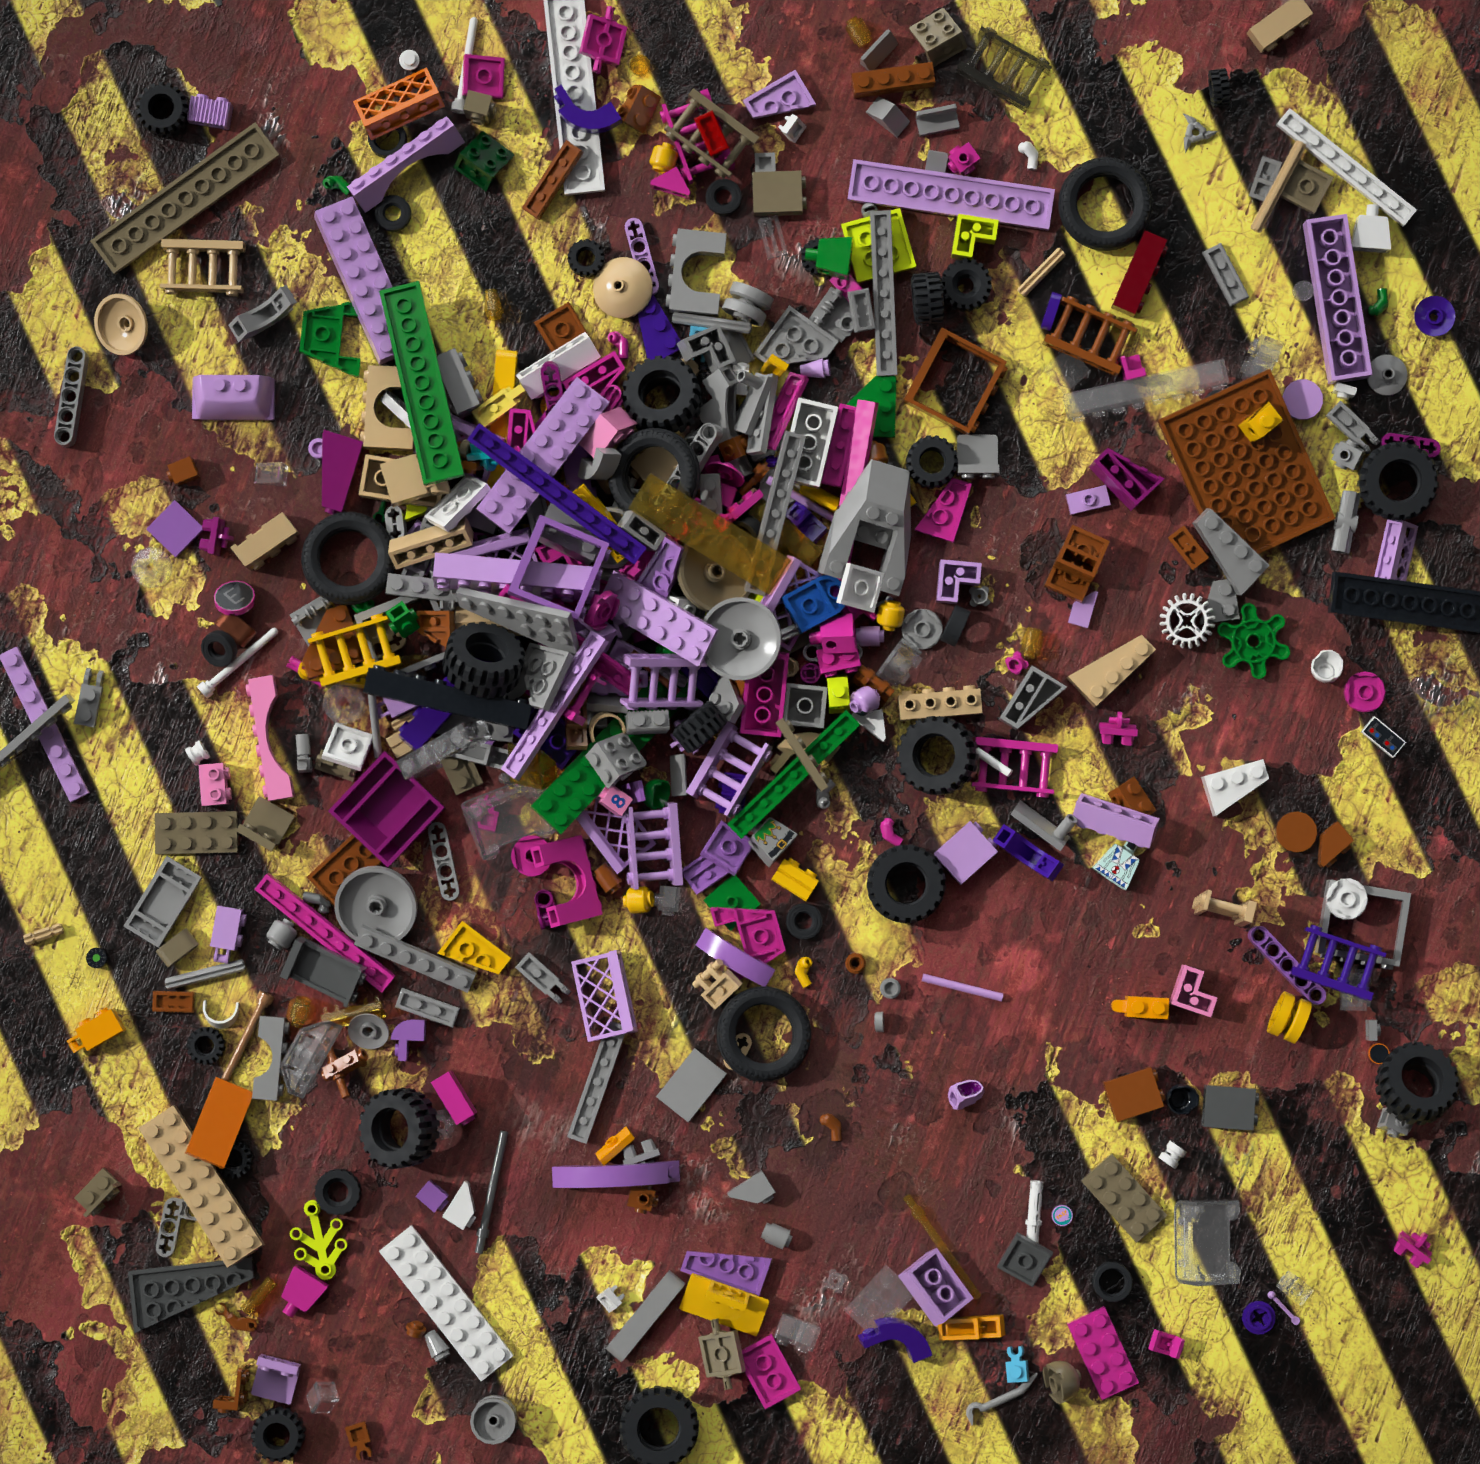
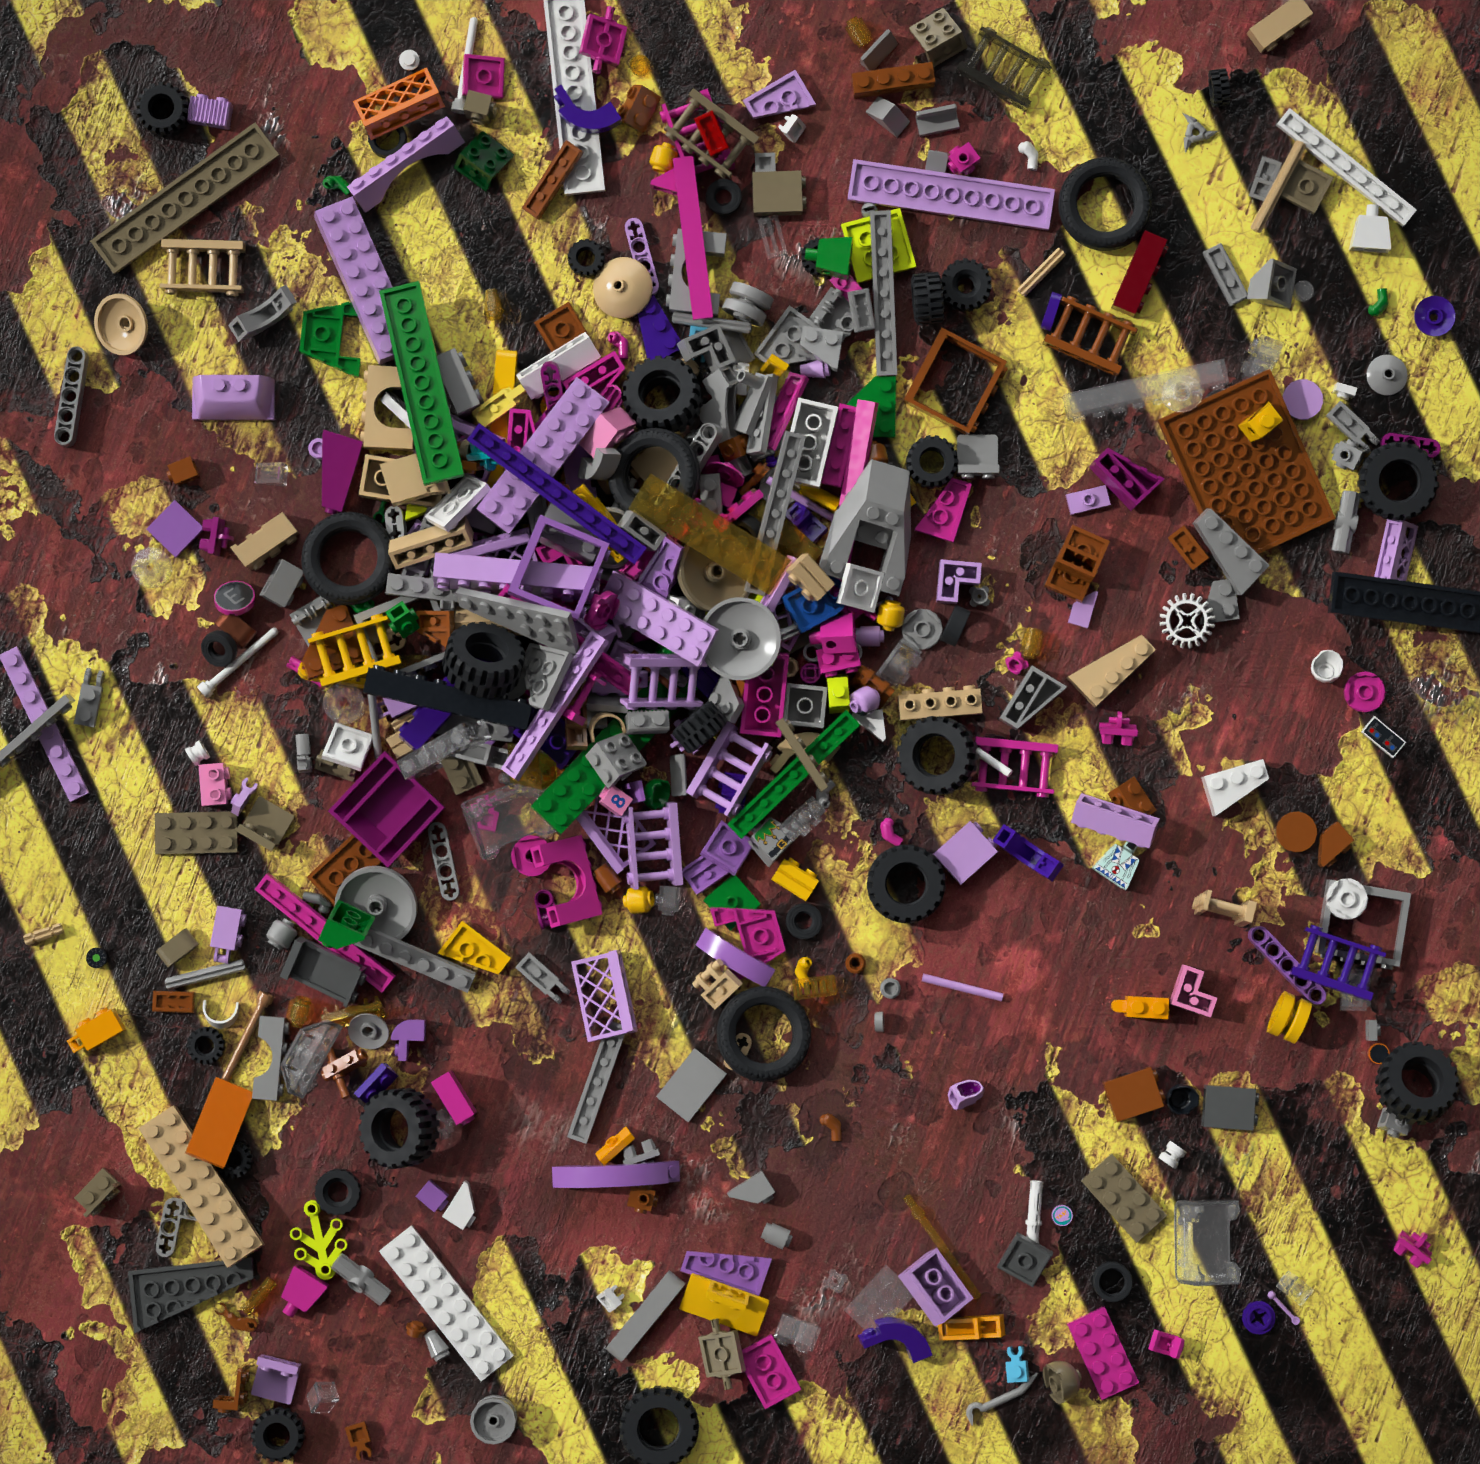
(163, 901): light grey slope -> none
(240, 800): none -> lavender plate
(263, 696): bright pink arch -> none
(282, 583): none -> light grey brick
(345, 926): none -> green slope
(360, 1279): none -> light grey piece
(376, 1082): none -> dark purple bracket
(399, 224): black tyre -> none
(427, 1007): light grey tile -> none
(483, 1231): dark grey bar -> none
(693, 238): none -> dark pink tile
(802, 819): none -> clear brick
(809, 577): none -> tan brick
(822, 344): none -> light grey wing
(826, 984): none -> clear yellow slope
(971, 230): neon yellow brick -> none
(1054, 835): light grey piece -> none
(1066, 372): clear piece -> none
(1131, 367): dark pink panel -> none
(1184, 400): none -> clear dish
(1266, 634): green plate -> none
(1273, 284): none -> light grey slope
(1337, 299): lavender brick -> none

